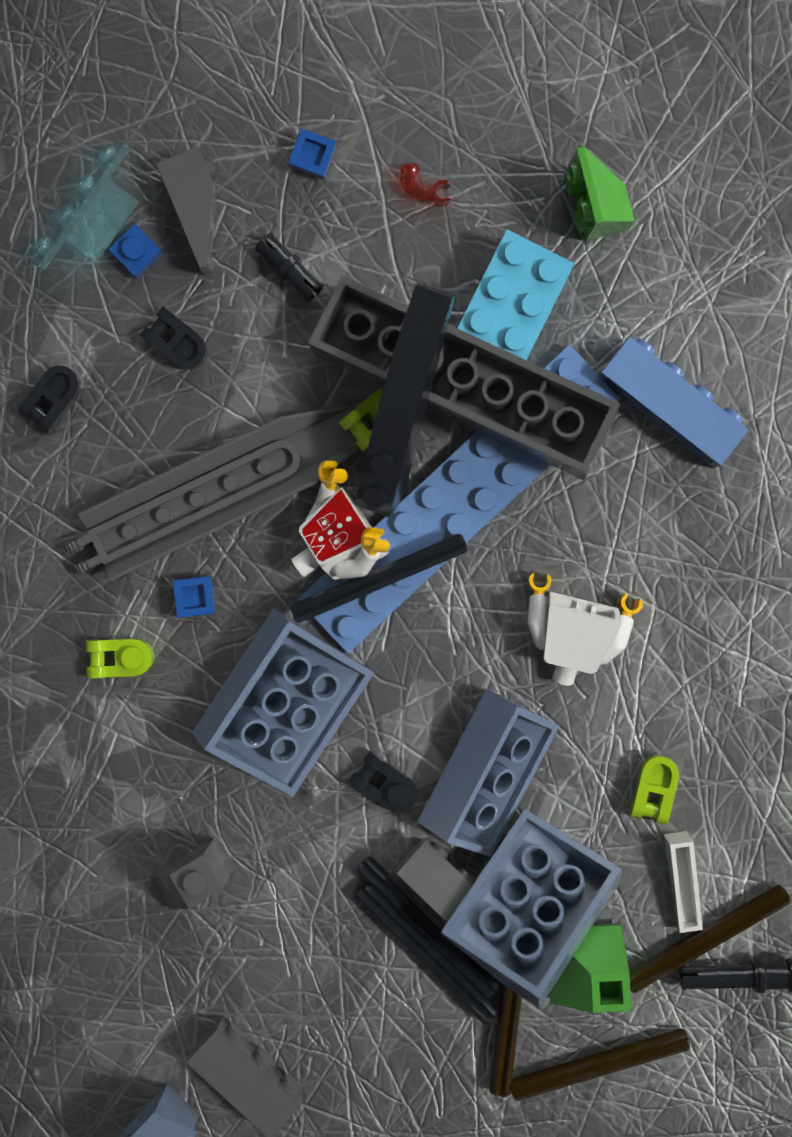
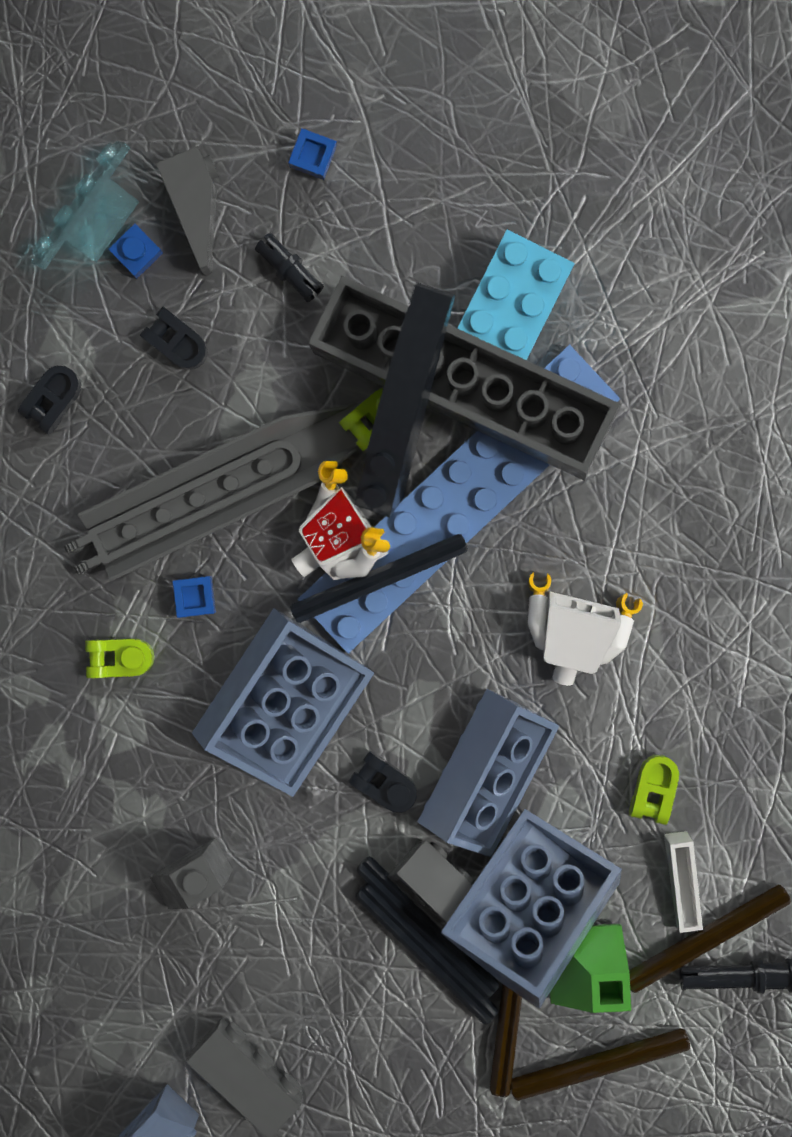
(414, 186): clear red arm -> none
(599, 197): bright green slope -> none
(673, 402): medium blue brick -> none

